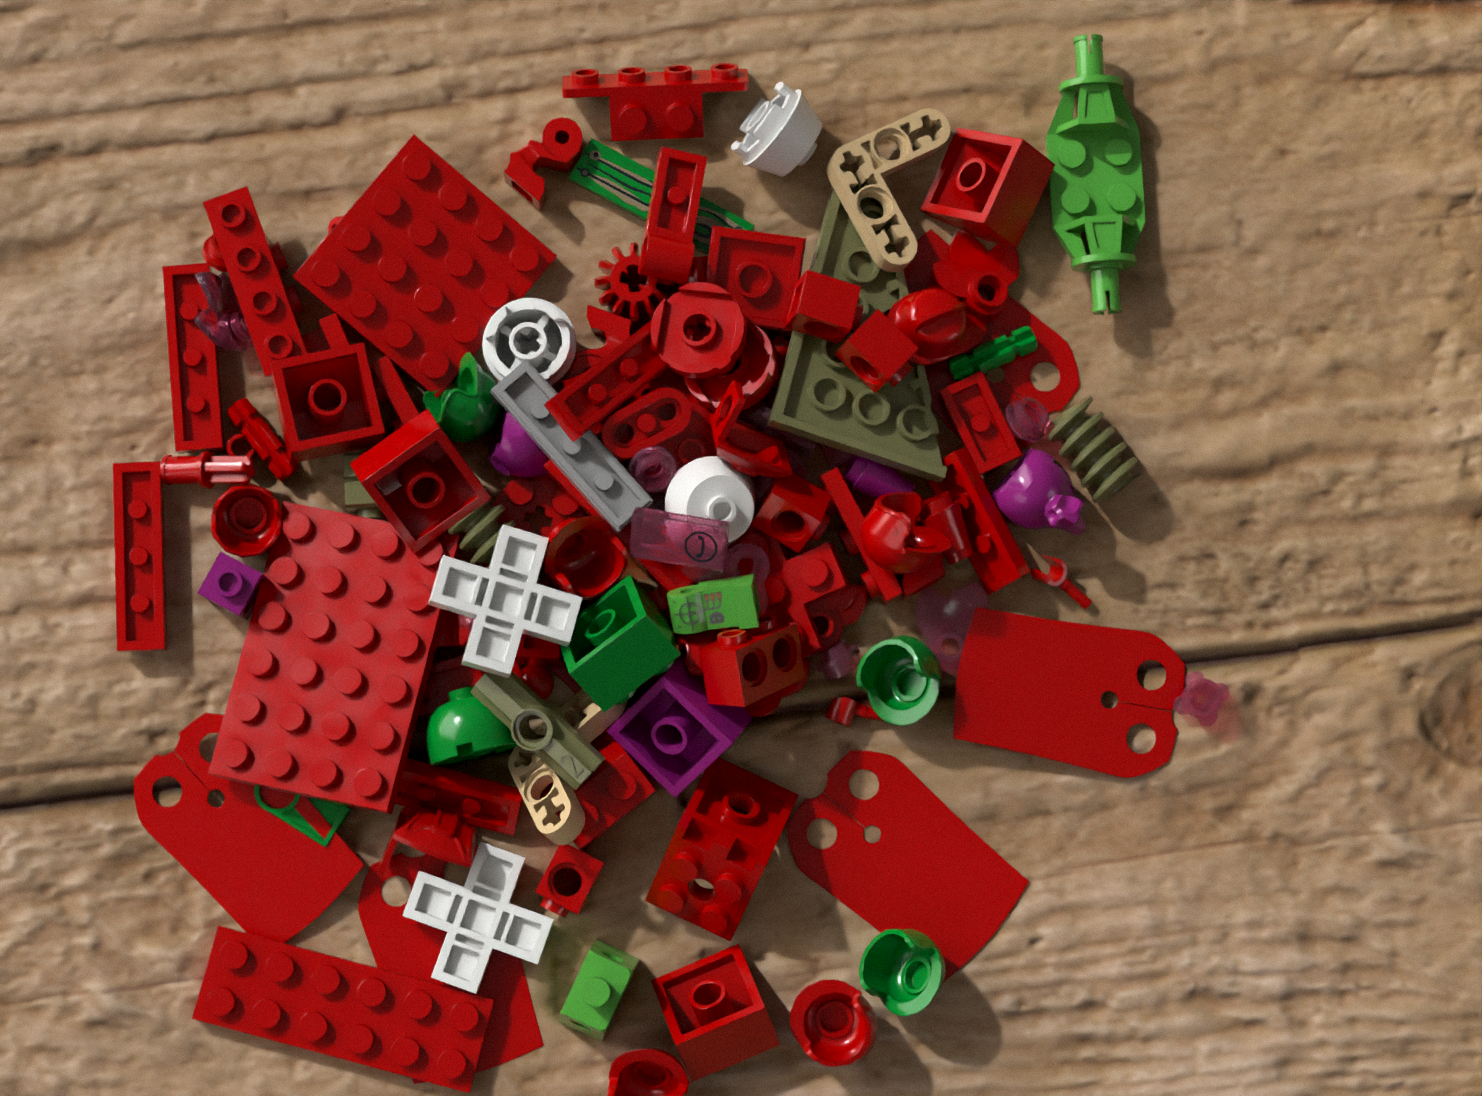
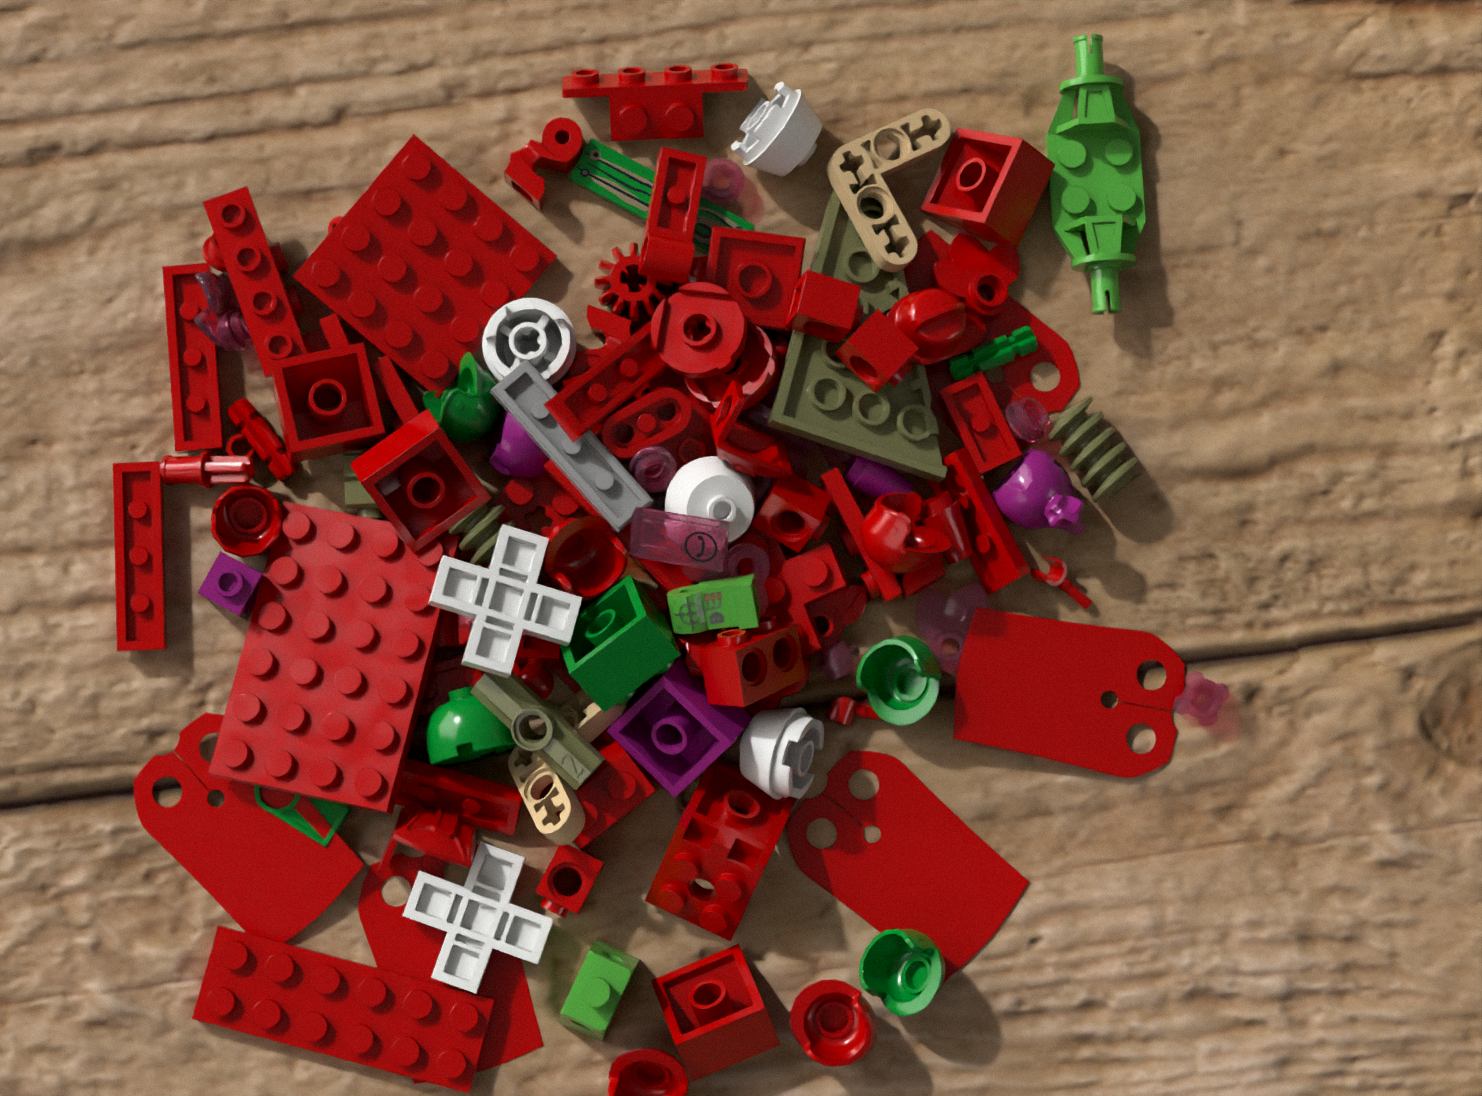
(727, 168): none -> clear pink plate
(779, 751): none -> white cone

